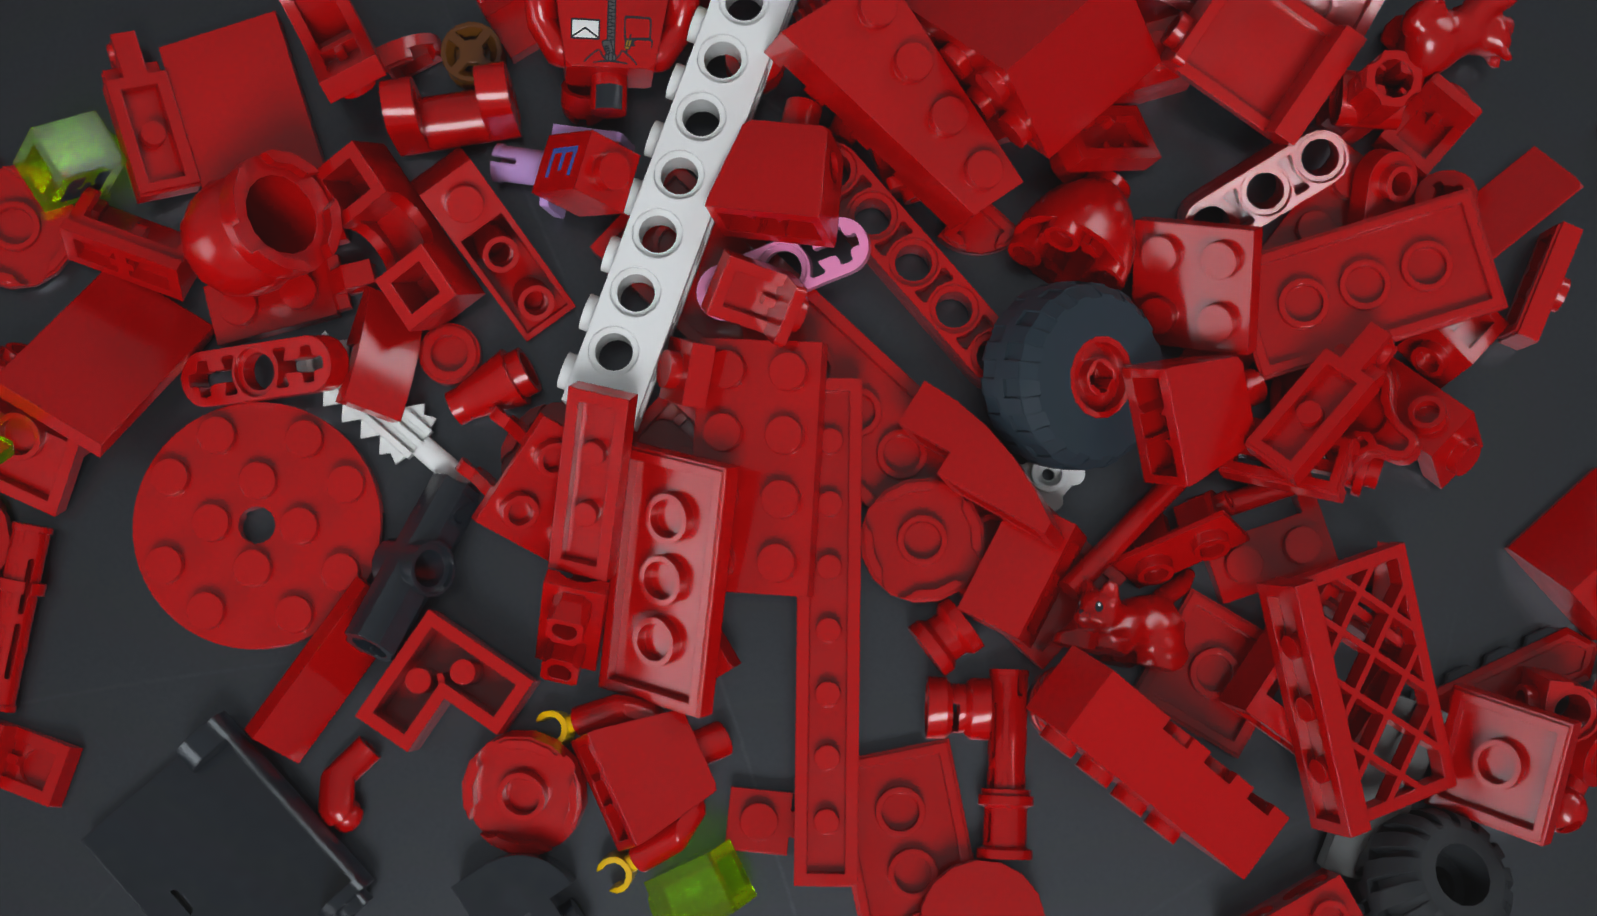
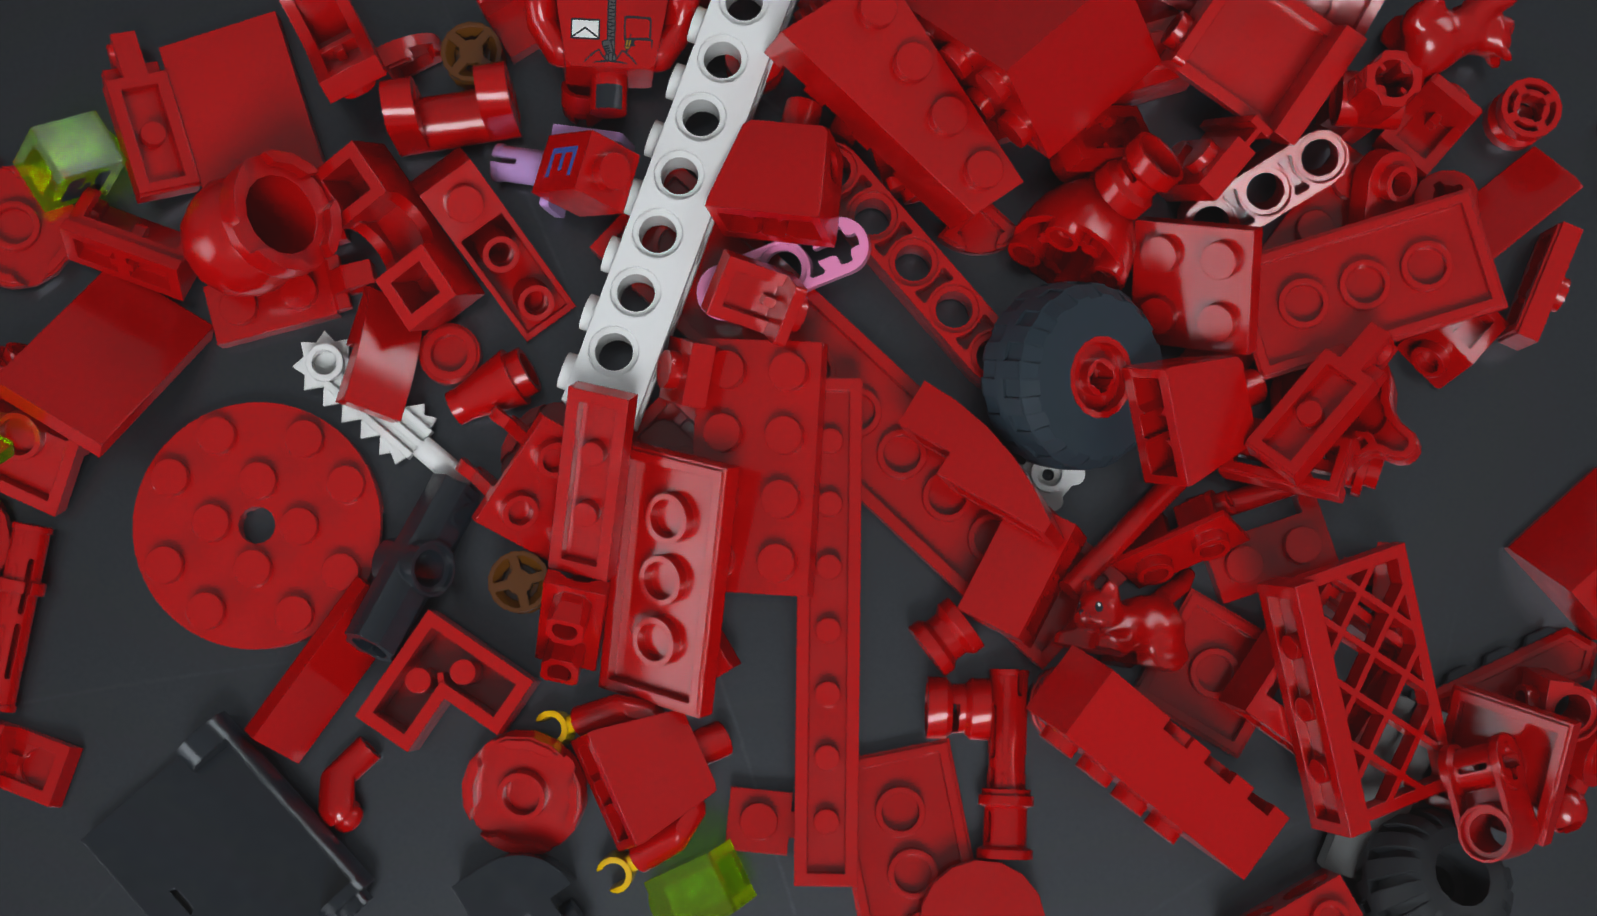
(286, 379): red beam -> none
(508, 575): none -> reddish brown wheel
(935, 523): red tile -> none
(1139, 175): none -> red wheel
(1216, 157): none -> red plate
(1441, 423): red bracket -> none
(1488, 793): none -> red piece
(1511, 124): none -> red wheel

